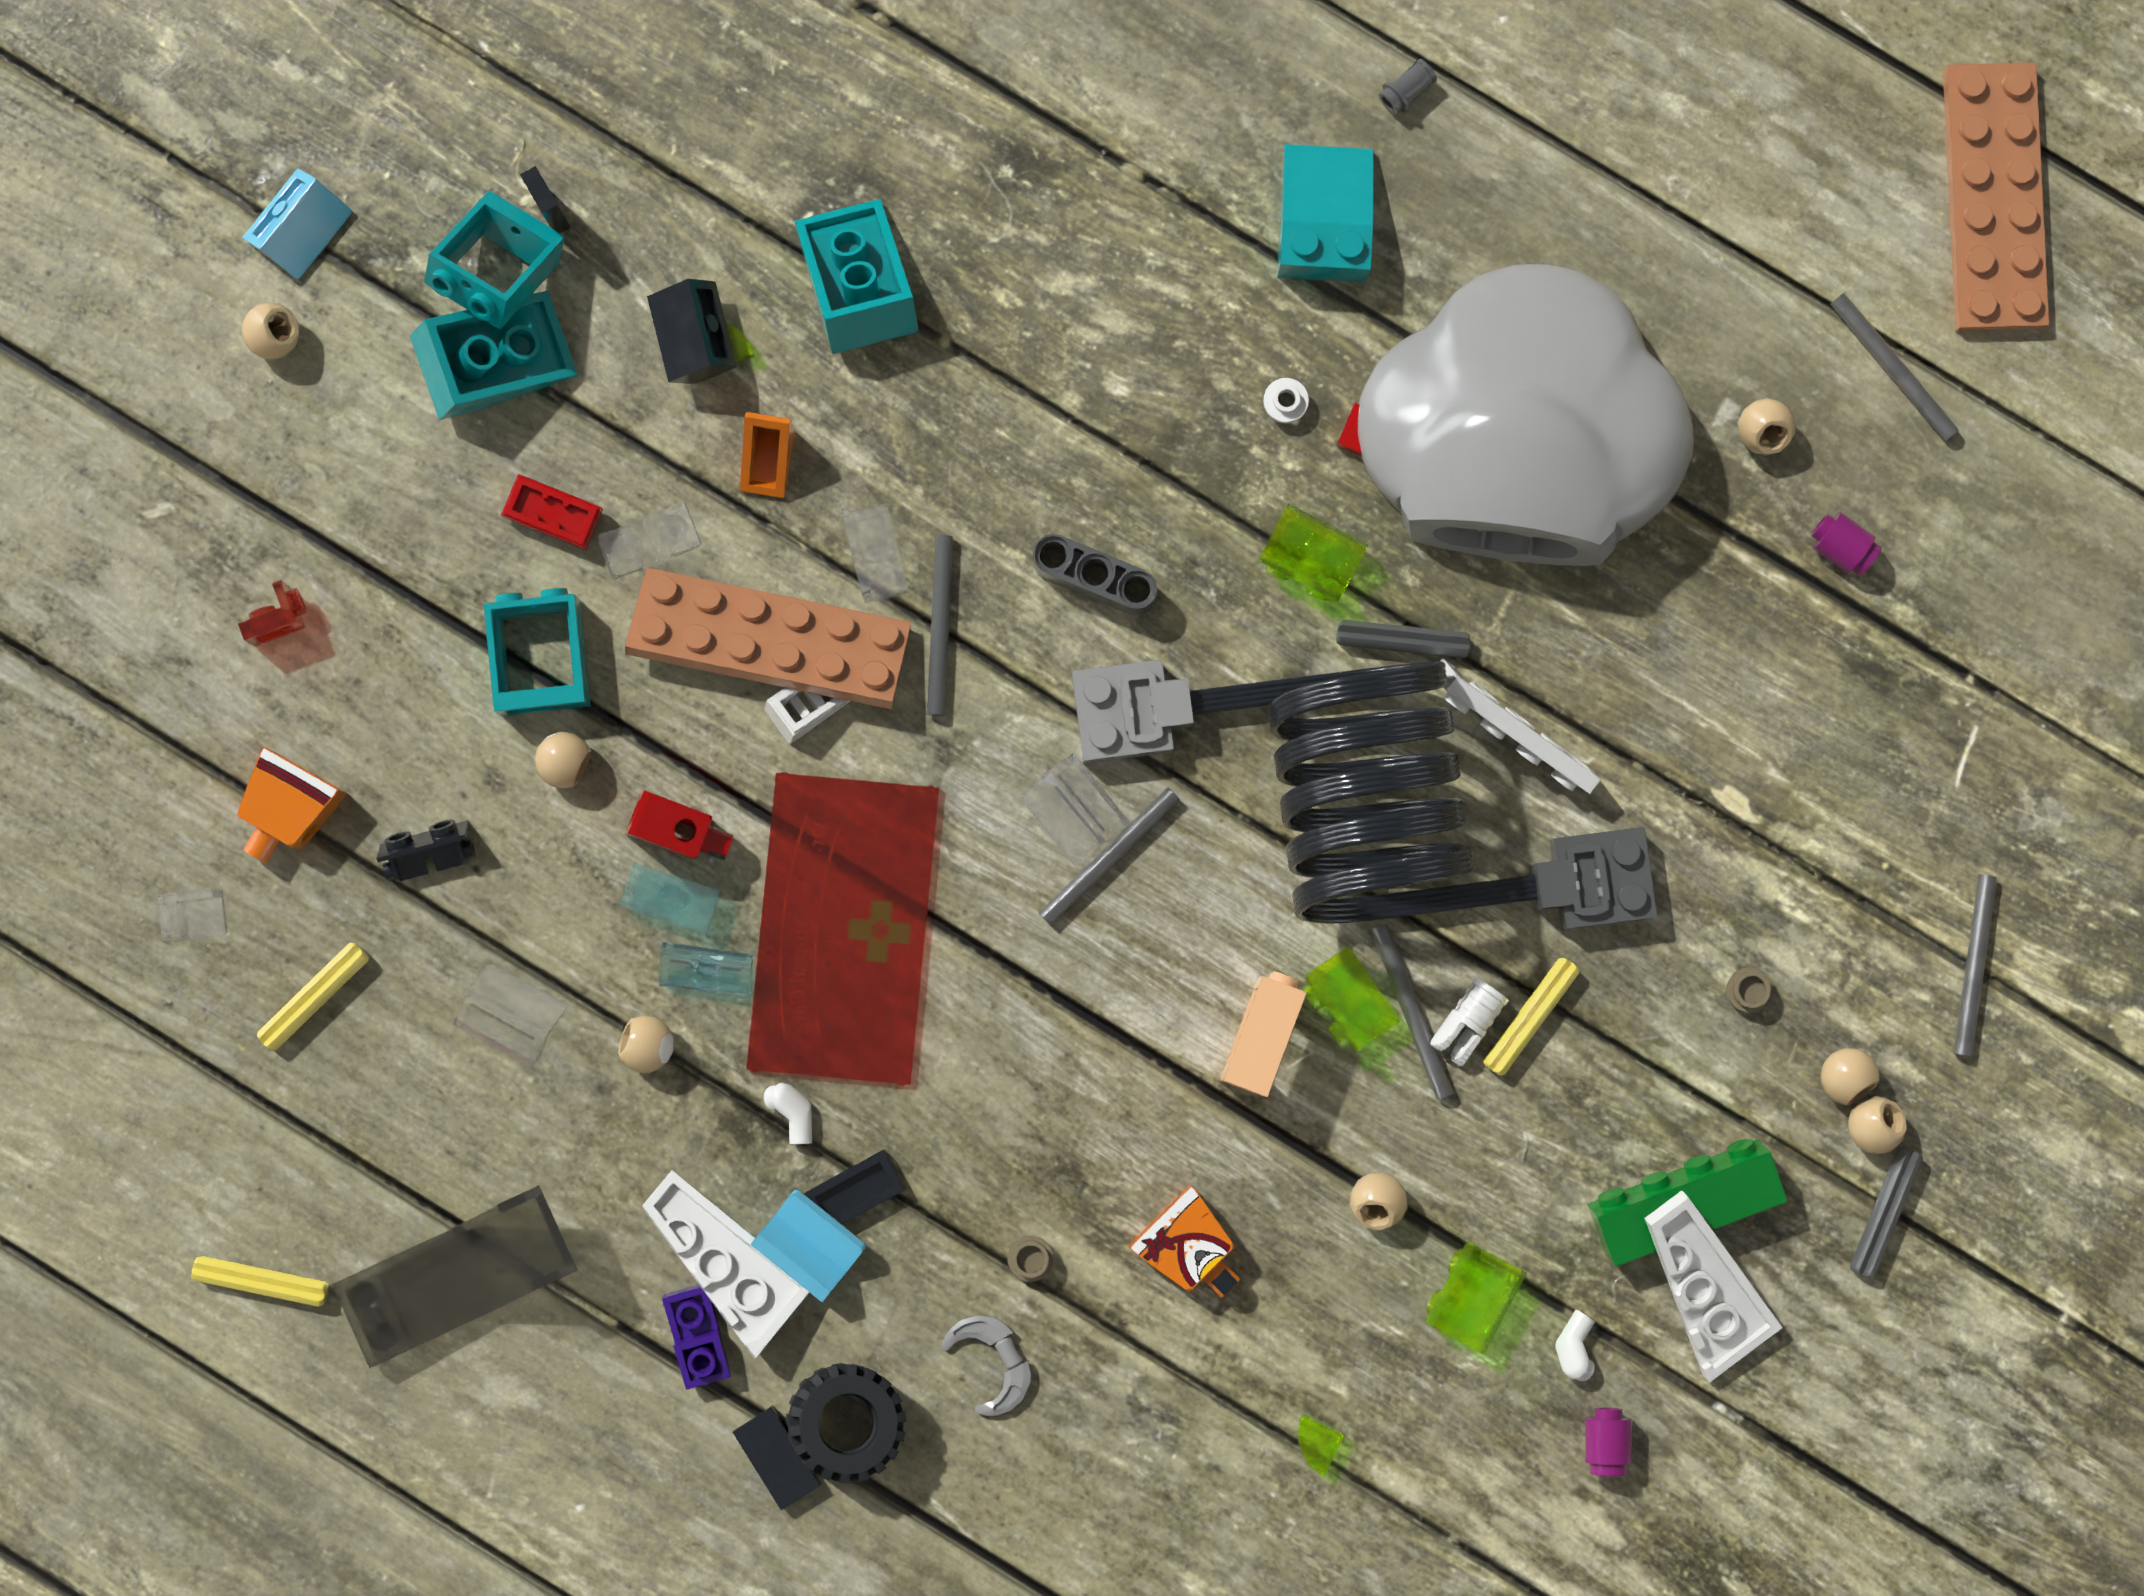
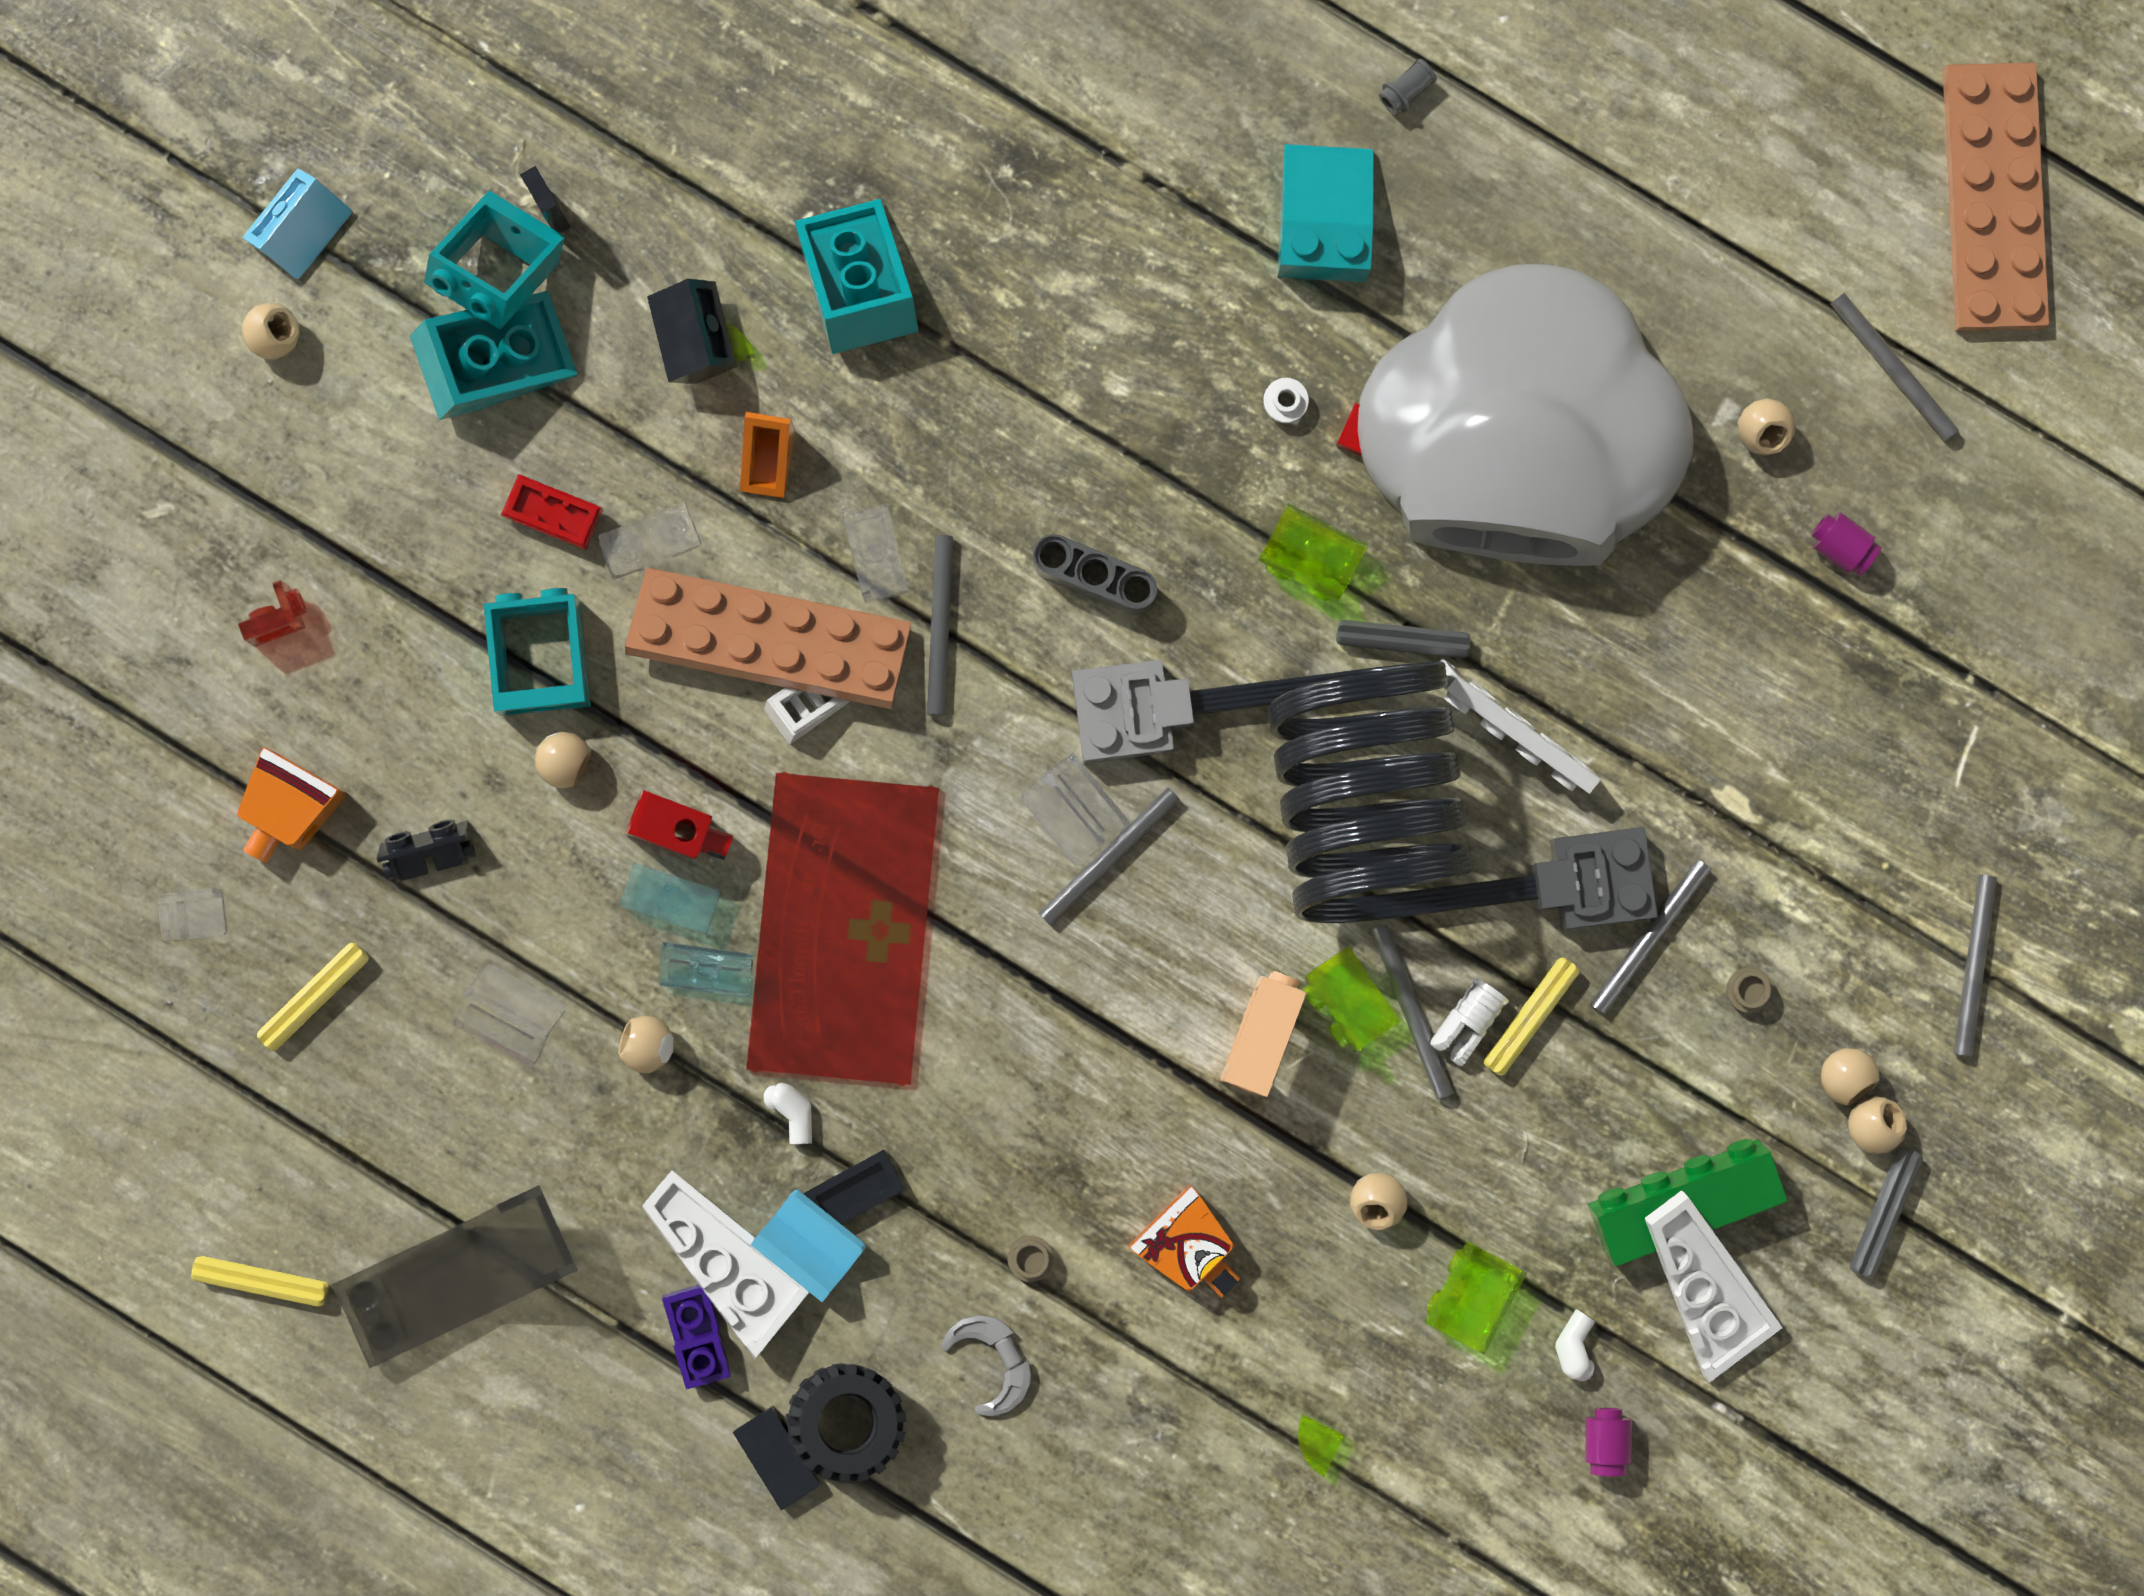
(1650, 936): none -> flat silver bar

